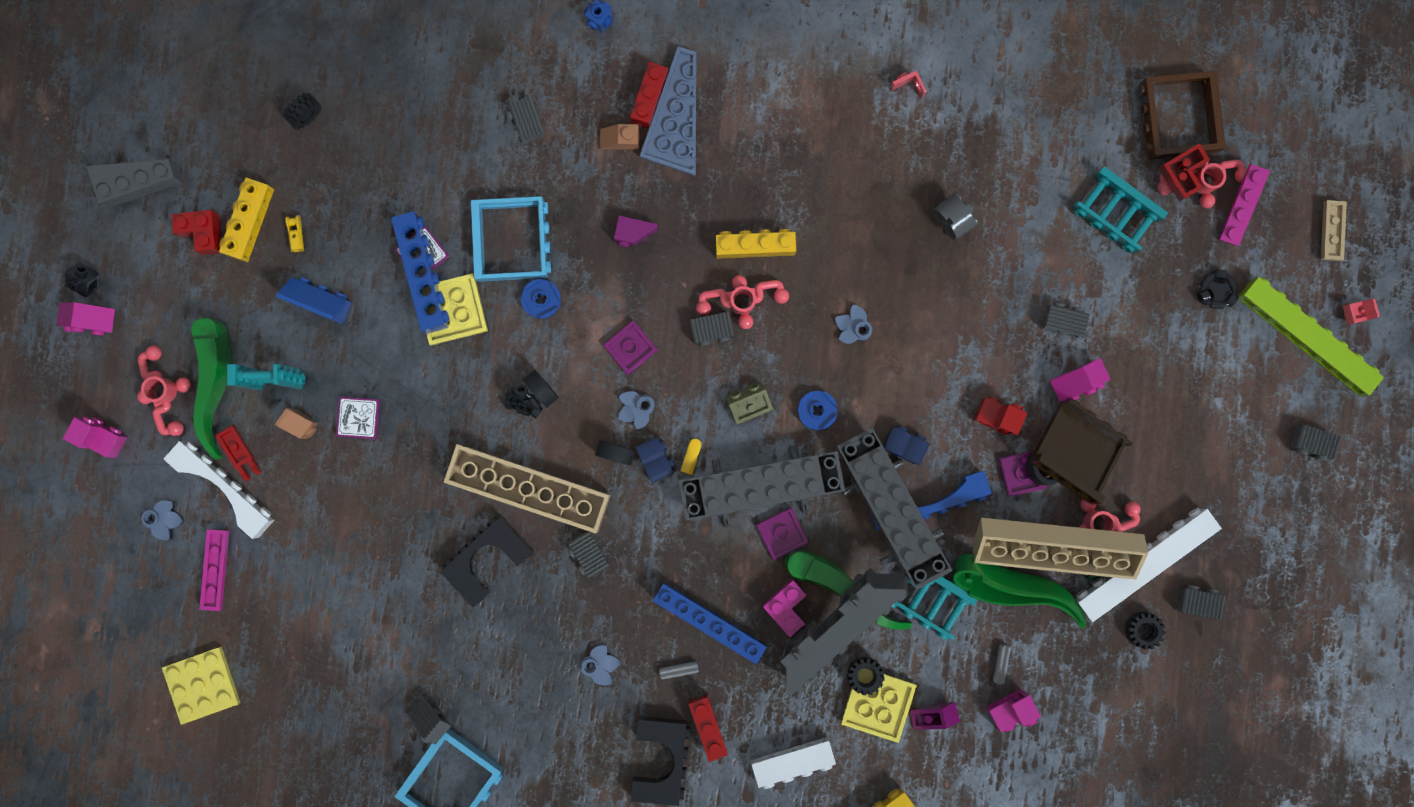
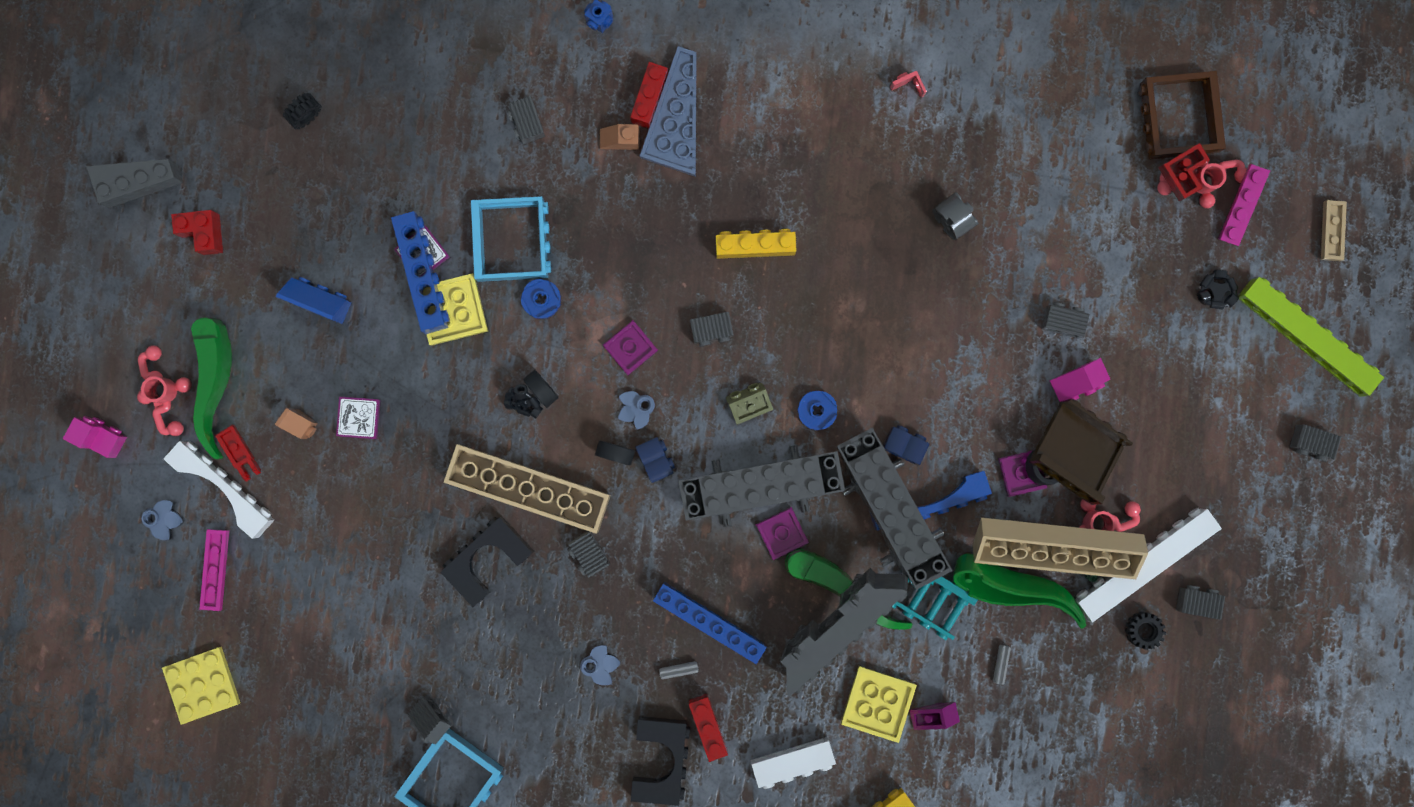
(78, 316): dark pink brick -> none
(82, 279): black brick -> none
(246, 219): yellow brick -> none
(254, 379): teal fence -> none
(295, 236): yellow bar -> none
(633, 231): magenta slope -> none
(691, 456): yellow bar -> none
(755, 294): coral wheel -> none
(781, 605): dark pink brick -> none
(851, 323): sand blue plate -> none
(874, 684): black tyre -> none
(1002, 418): red brick -> none
(1013, 709): dark pink brick -> none
(1136, 201): teal fence -> none
(1361, 311): coral bracket -> none

